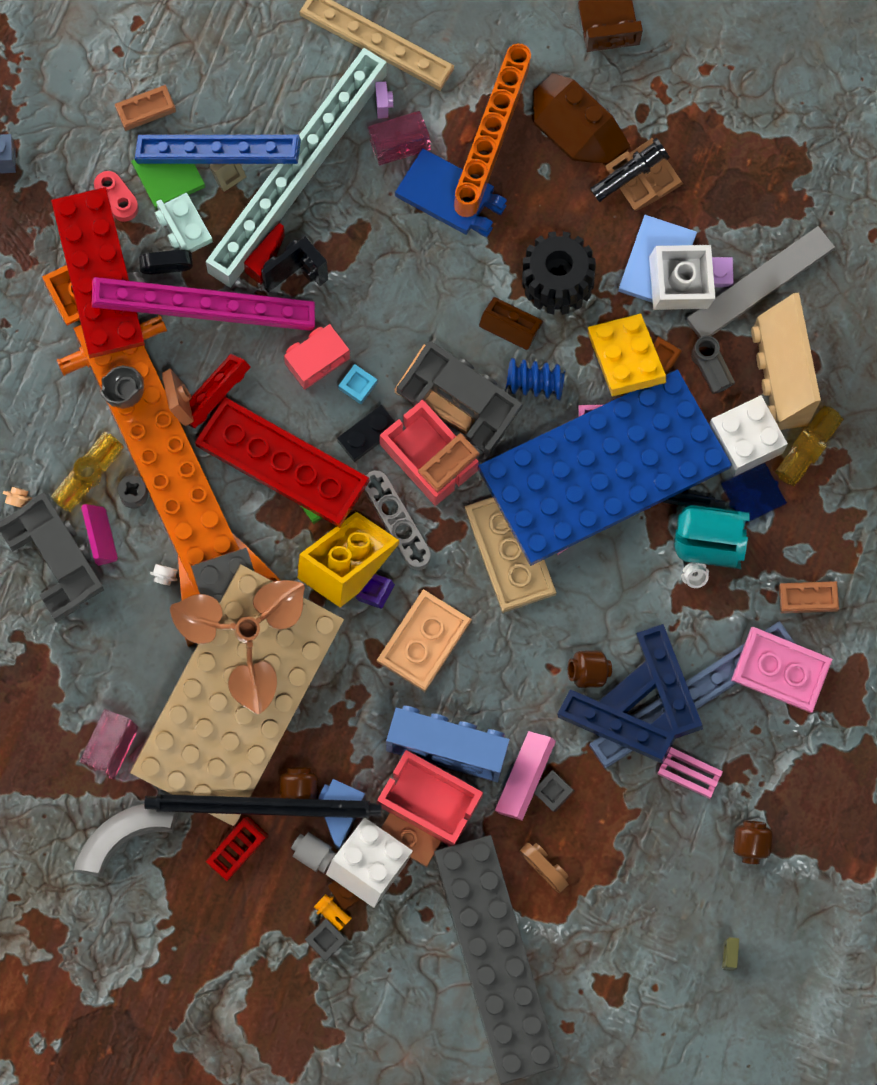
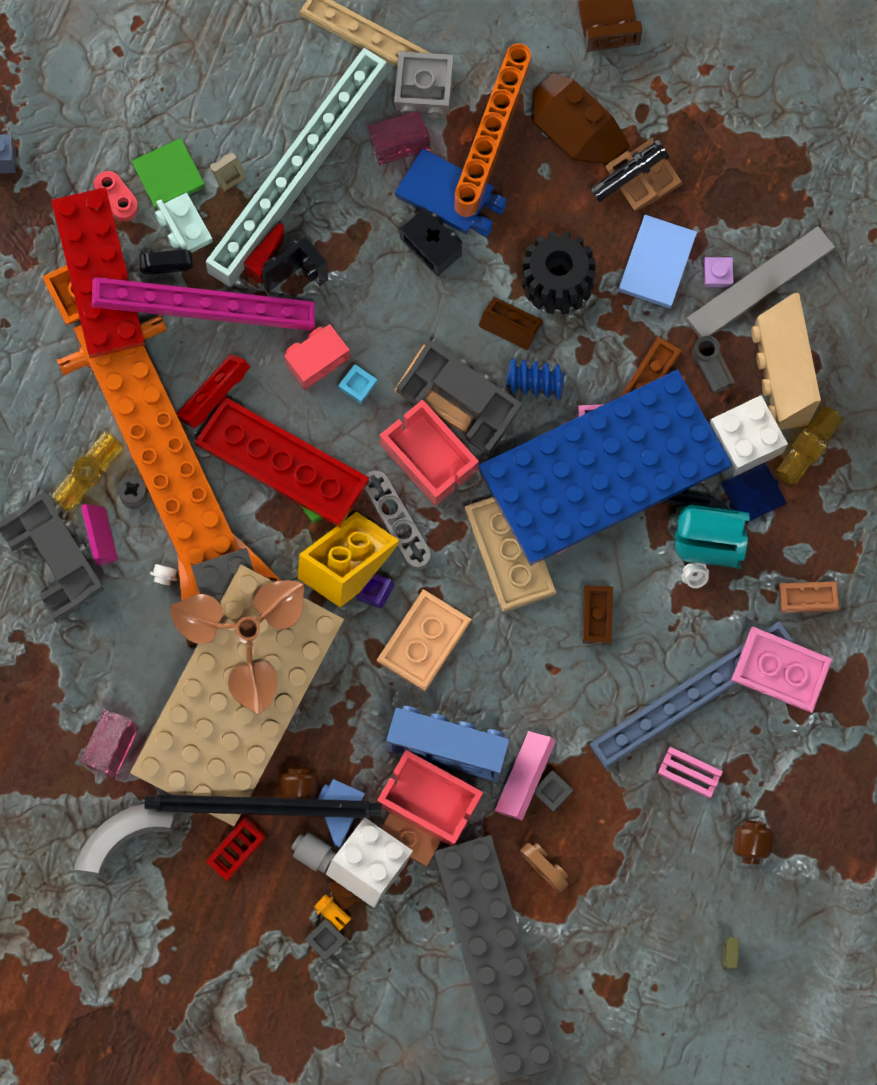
(17, 497): light nougat plate -> none
(122, 387): dark grey hair -> none
(145, 107): nougat plate -> none
(177, 397): nougat plate -> none
(217, 149): blue tile -> none
(365, 433): black plate -> none
(384, 99): lavender plate -> none
(424, 83): none -> light grey plate
(434, 255): none -> black brick
(448, 462): nougat plate -> none
(589, 669): reddish brown head -> none
(597, 615): none -> reddish brown plate
(609, 716): dark blue plate -> none
(626, 355): yellow plate -> none
(682, 277): white brick -> none

